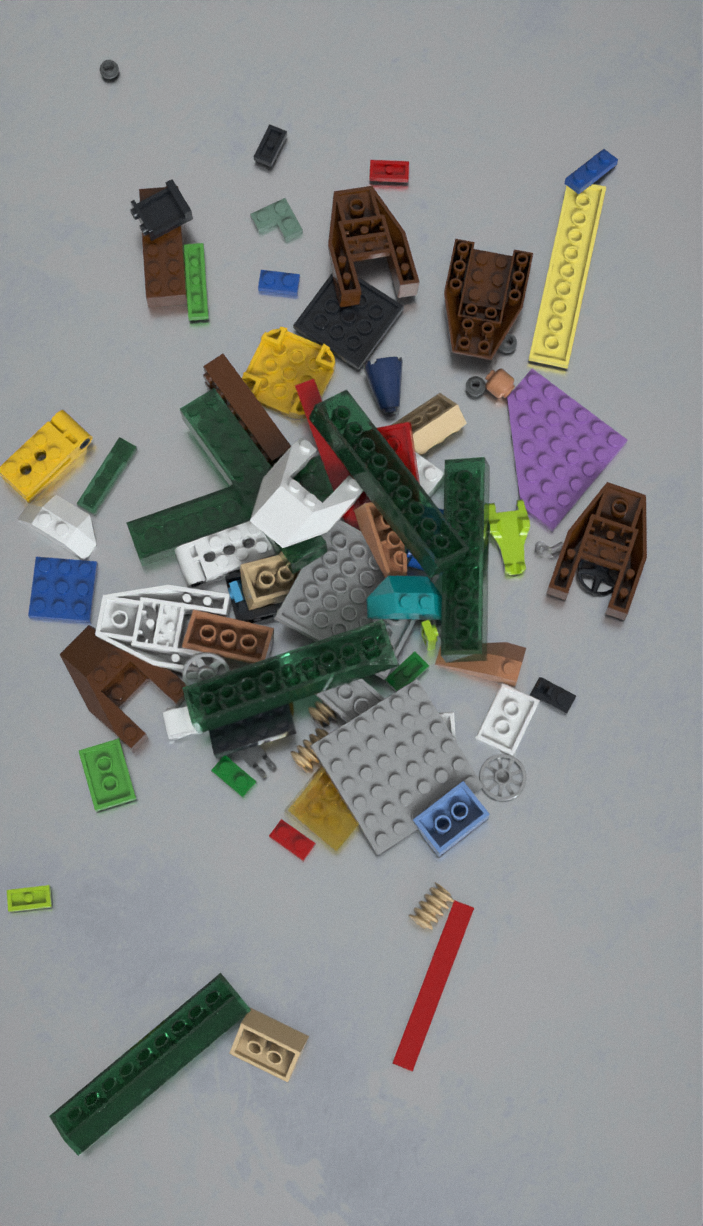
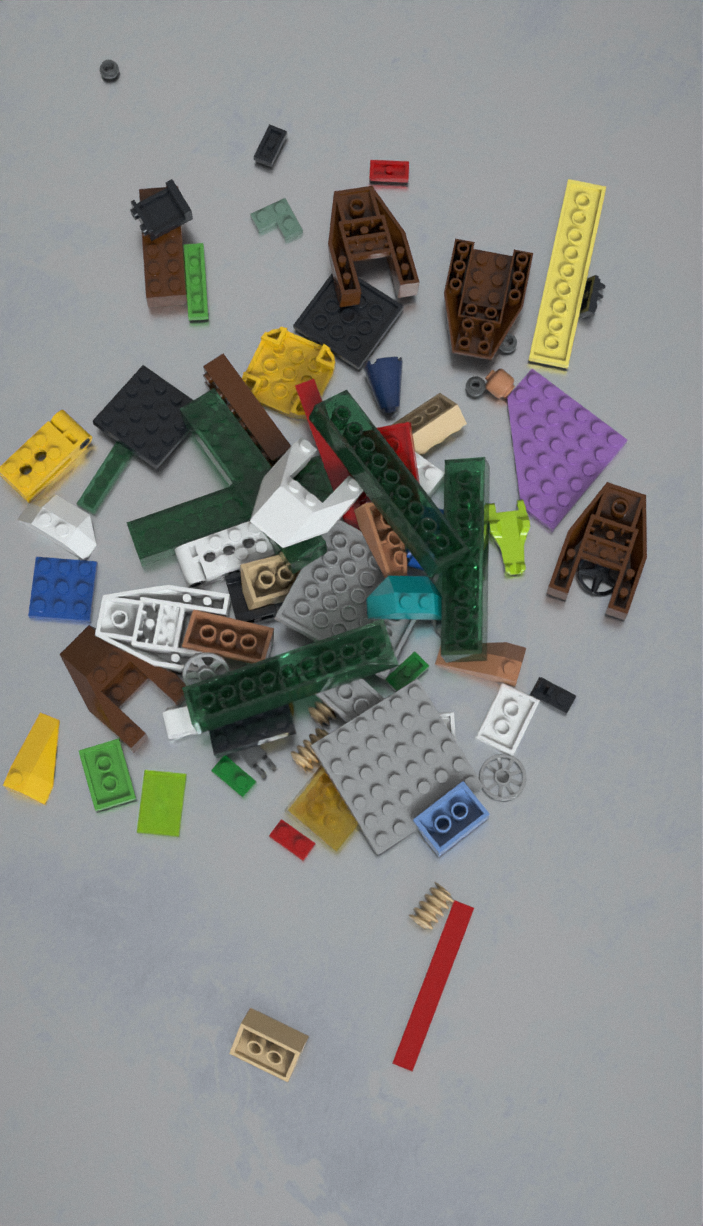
(29, 898): lime plate -> none
(35, 763): none -> yellow wedge
(146, 417): none -> black plate
(149, 1064): clear green brick -> none
(161, 803): none -> clear neon green tile
(235, 591): dark azure plate -> none
(279, 282): blue plate -> none
(429, 634): lime plate -> none
(547, 551): clear arm -> none
(590, 296): none -> black plate
(591, 171): blue plate -> none

